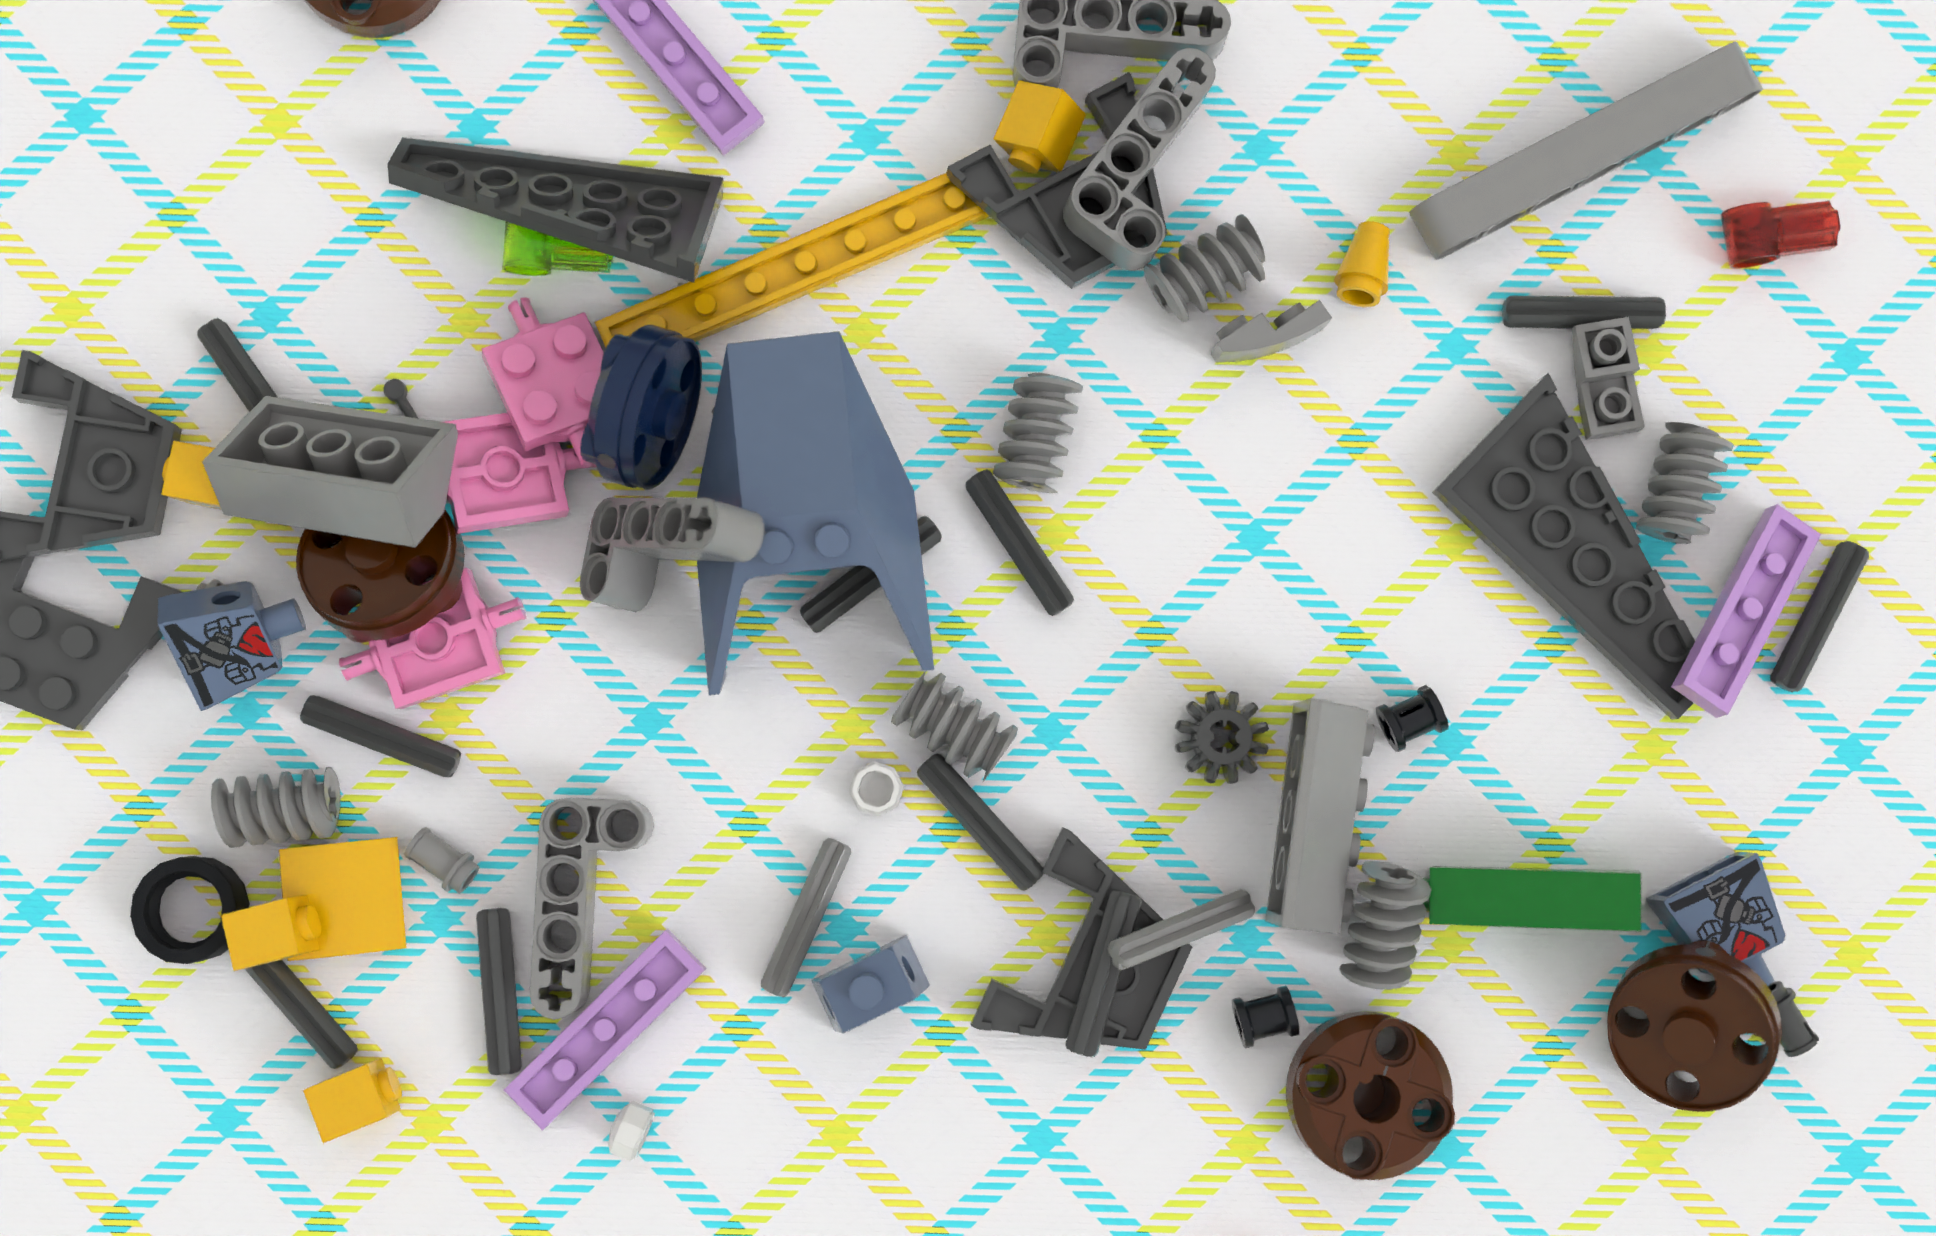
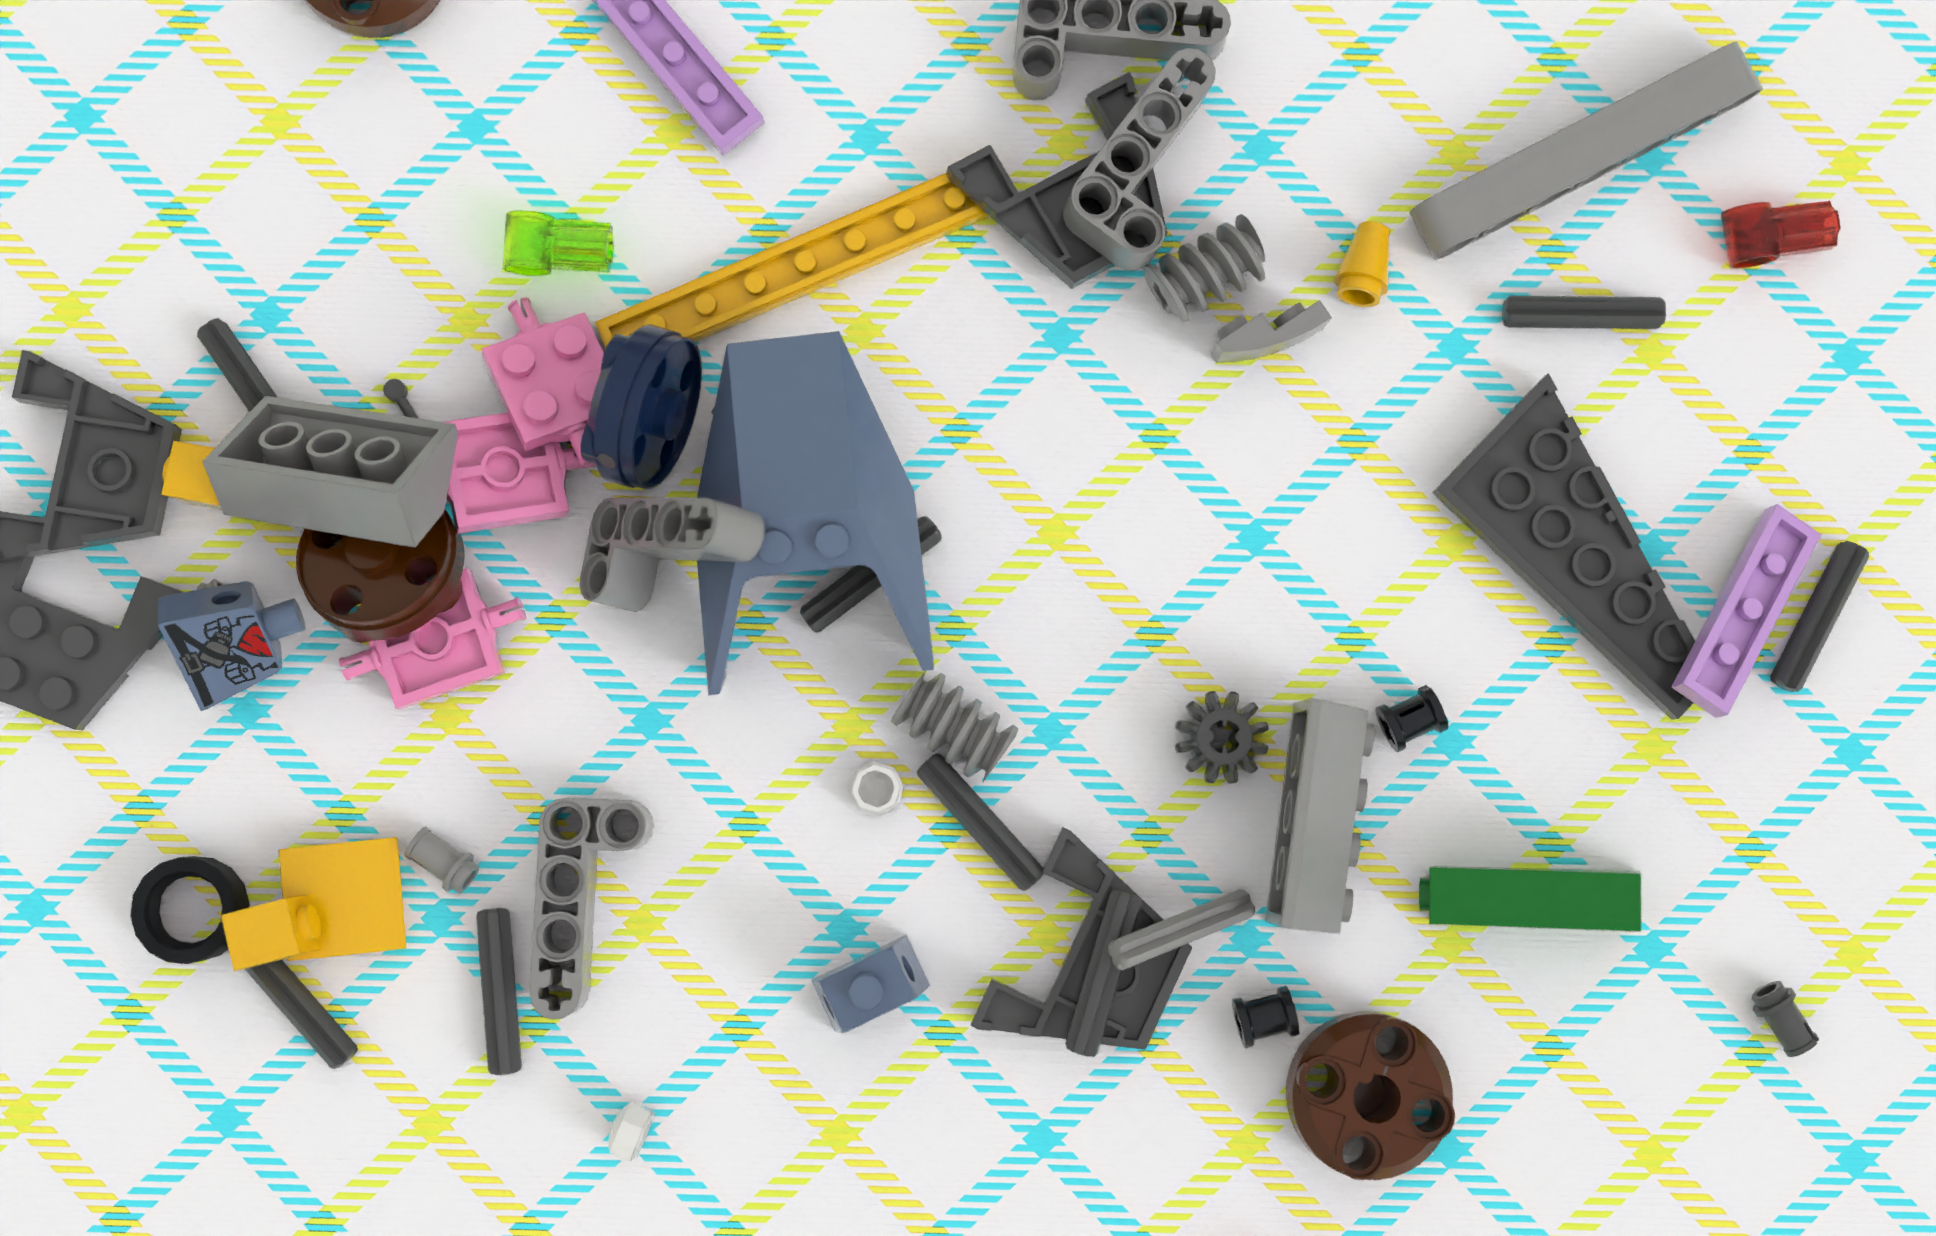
(278, 811): light grey piece -> none
(354, 1099): yellow brick -> none
(380, 736): dark grey axle -> none
(605, 1029): lavender plate -> none
(612, 208): dark grey wing -> none
(805, 917): light grey axle -> none
(1019, 542): dark grey axle -> none
(1036, 431): light grey piece -> none
(1039, 127): yellow brick -> none
(1389, 927): light grey piece -> none
(1605, 378): light grey slope -> none
(1682, 483): light grey piece -> none
(1694, 1027): reddish brown piece -> none
(1726, 906): sand blue torso -> none

